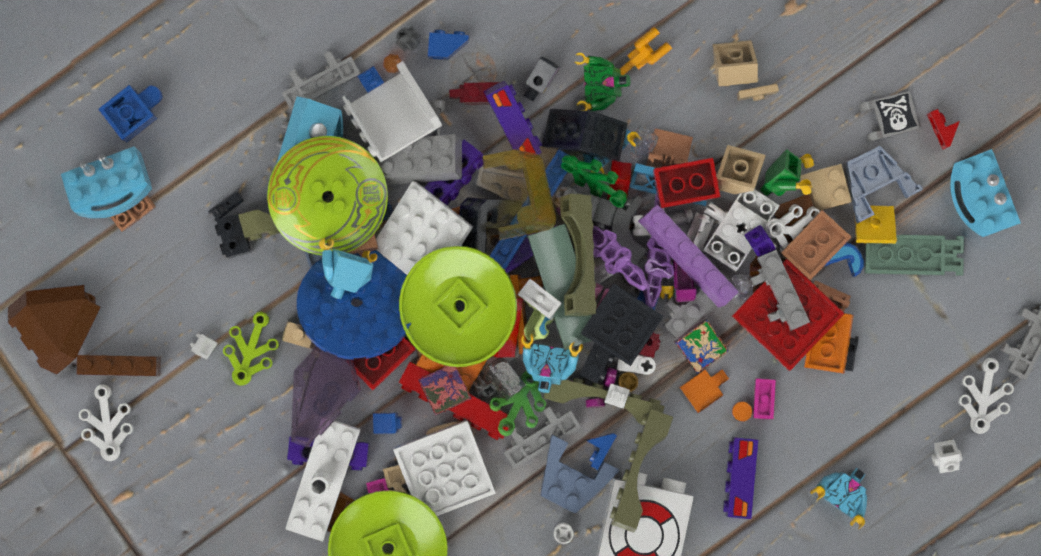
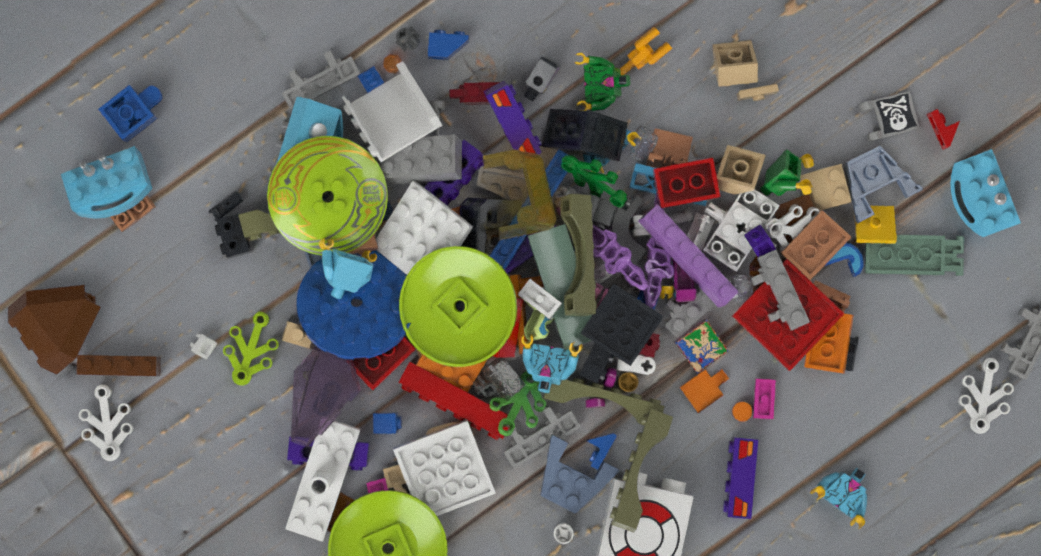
(444, 389): clear pink tile -> none
(616, 395): white tile -> none
(623, 171): red slope -> none
(946, 456): white brick -> none

